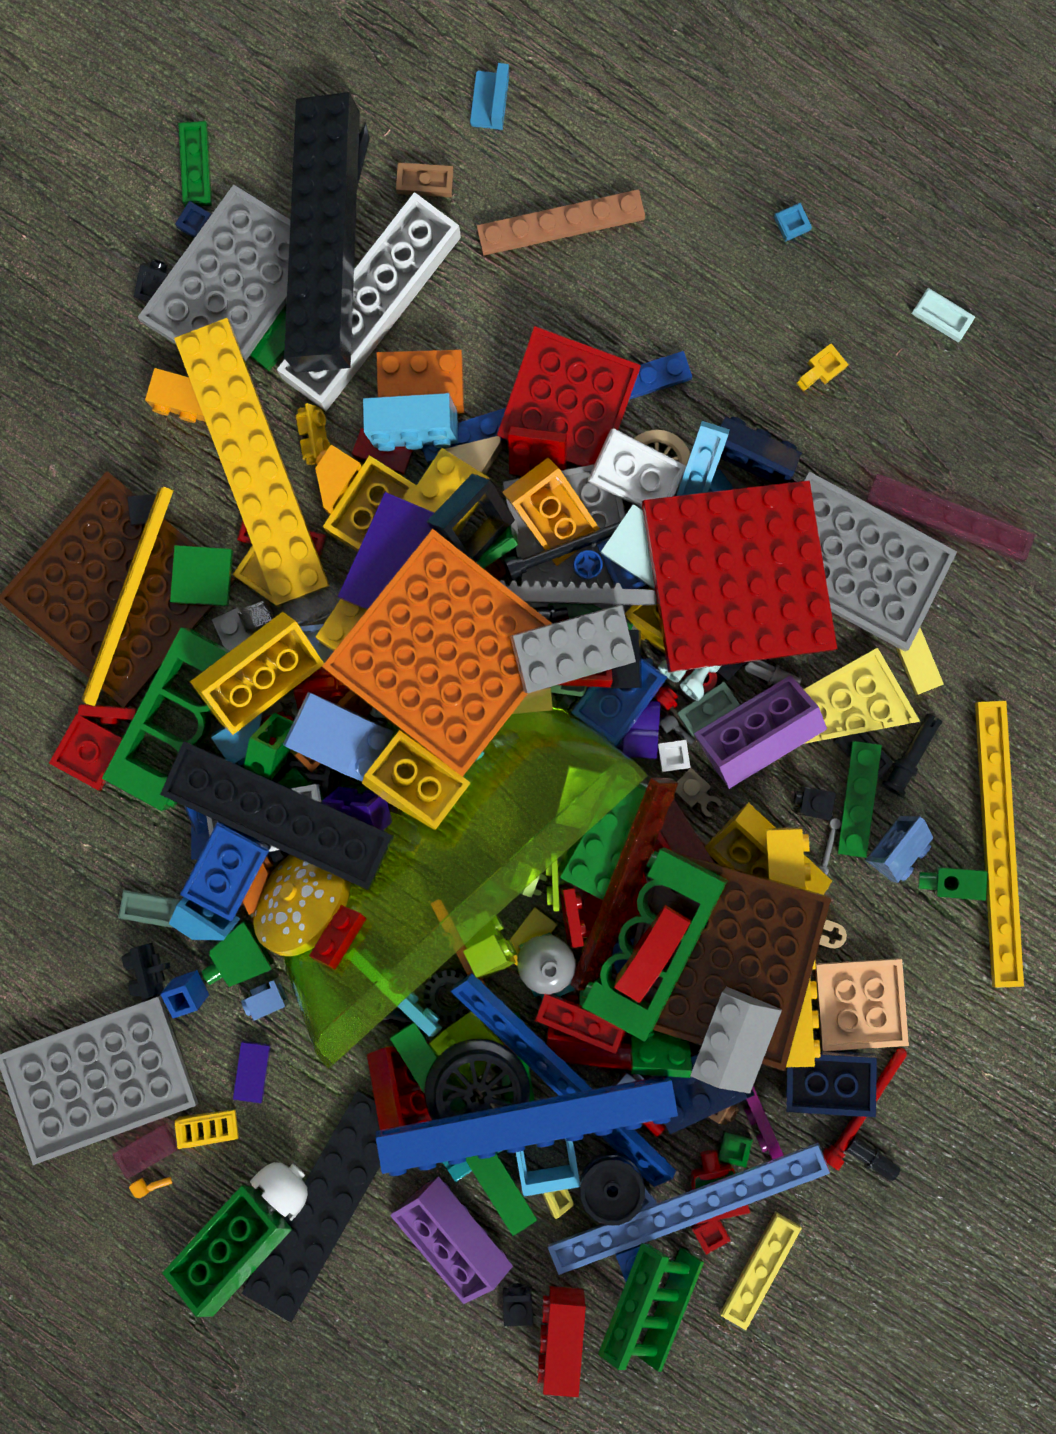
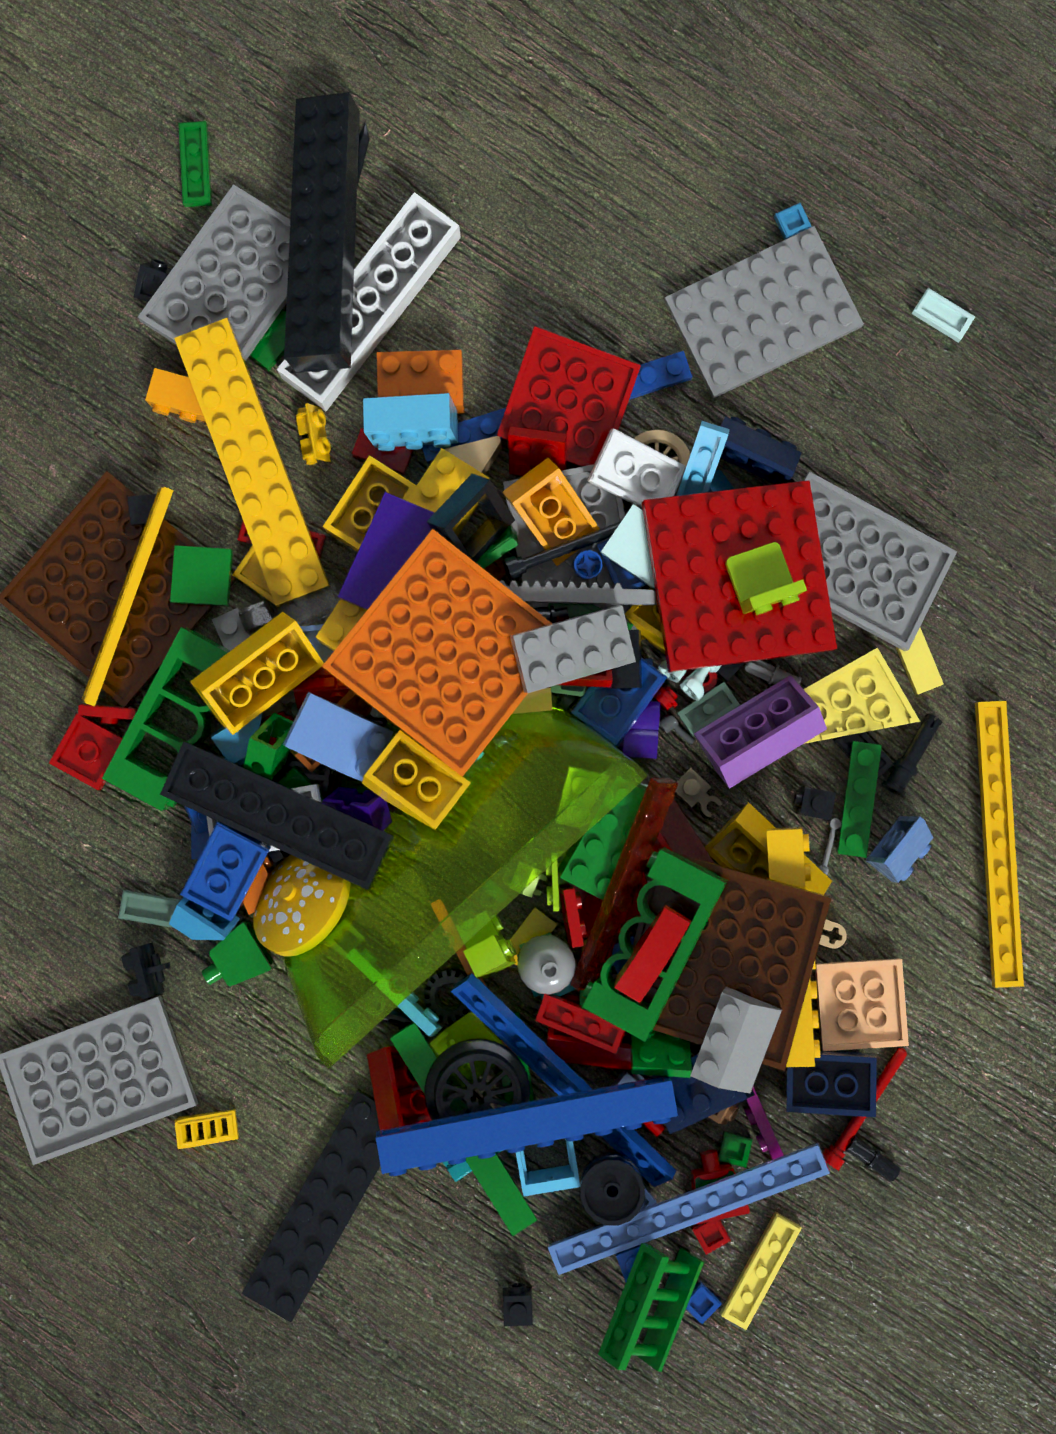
(140, 1188): light orange hand -> none
(145, 1151): clear pink plate -> none
(184, 994): blue brick -> none
(192, 219): dark blue plate -> none
(226, 1251): green brick -> none
(251, 1072): dark purple tile -> none
(265, 999): medium blue brick -> none
(282, 1187): white cylinder -> none
(334, 475): light orange slope -> none
(337, 937): red plate -> none
(424, 179): medium nougat plate -> none
(452, 1241): medium lavender slope -> none
(490, 98): dark azure panel -> none
(558, 1202): light yellow slope -> none
(561, 222): nougat plate -> none
(561, 1341): red brick -> none
(673, 755): white plate -> none
(703, 1302): none -> blue tile
(763, 312): none -> light grey plate
(763, 579): none -> lime bracket
(825, 366): yellow plate -> none
(950, 518): clear pink plate -> none
(968, 883): green torso -> none

